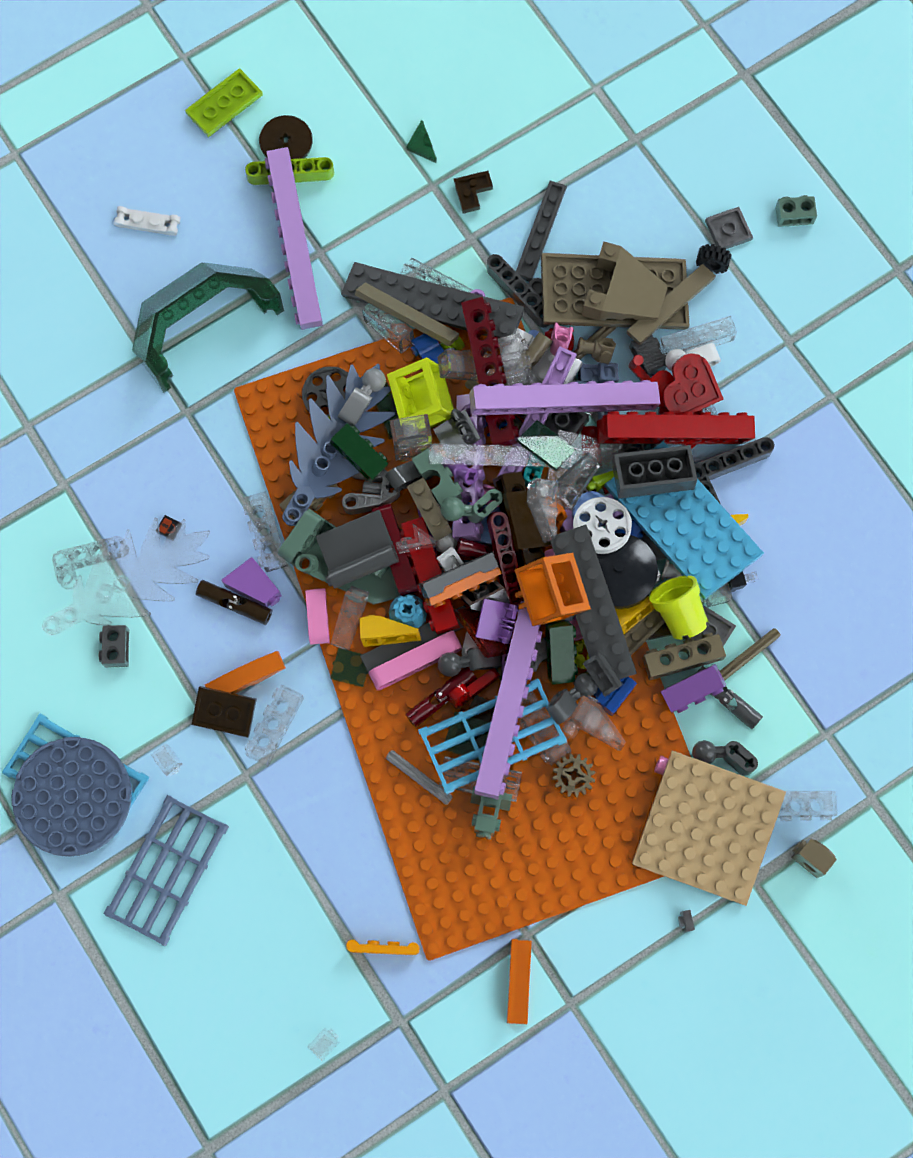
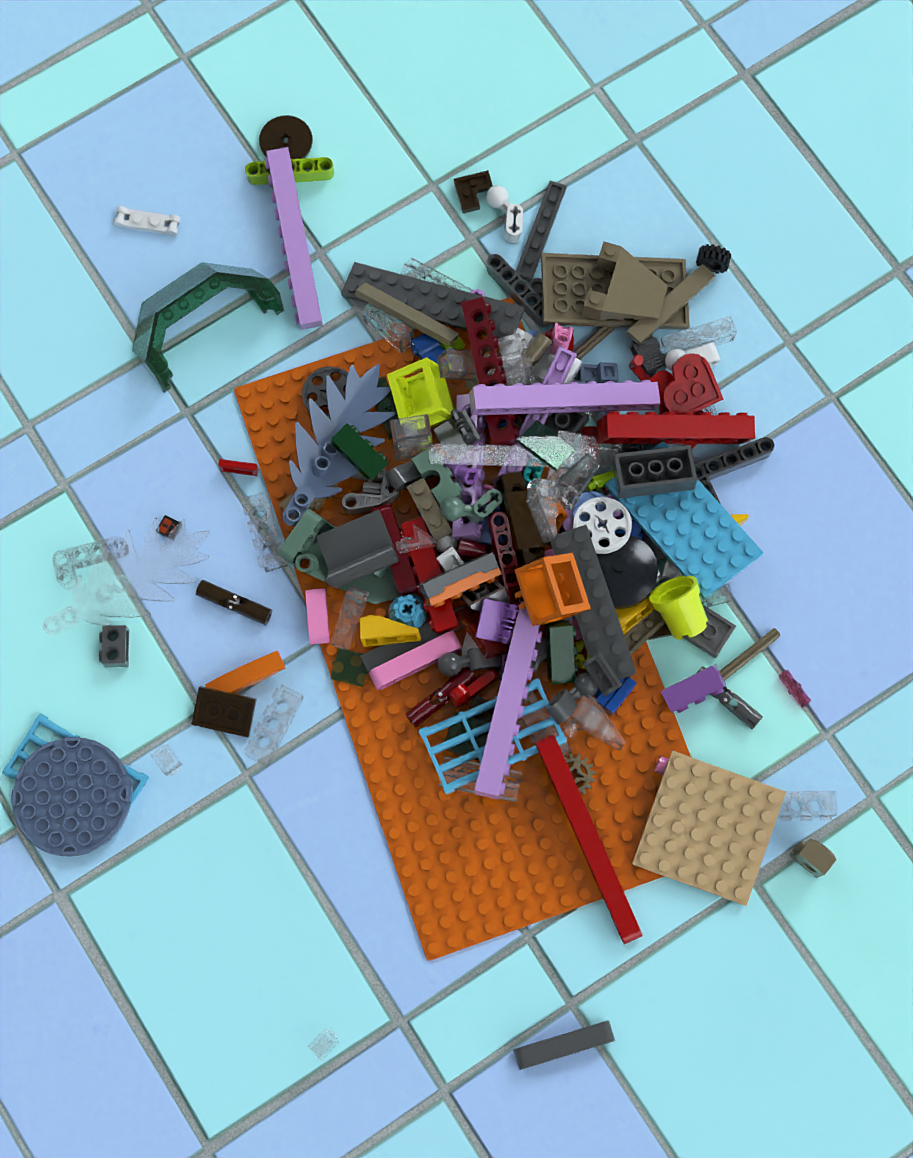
(165, 892): sand blue door -> none
(224, 102): lime plate -> none
(238, 467): none -> red tile
(252, 583): medium lavender slope -> none
(355, 406): light grey beam -> none
(391, 948): light orange plate -> none
(419, 777): light grey axle -> none
(421, 144): clear green tile -> none
(486, 824): sand green tile -> none
(497, 198): none -> white beam
(519, 981): orange fence -> none
(564, 1045): none -> dark grey beam
(588, 839): none -> red beam
(601, 349): dark tan connector -> none
(686, 921): flat silver plate -> none
(708, 752): dark grey beam -> none
(710, 642): dark tan brick -> none
(729, 228): flat silver tile -> none
(741, 580): black piece -> none
(794, 688): none -> clear pink pin
(797, 215): sand green brick -> none

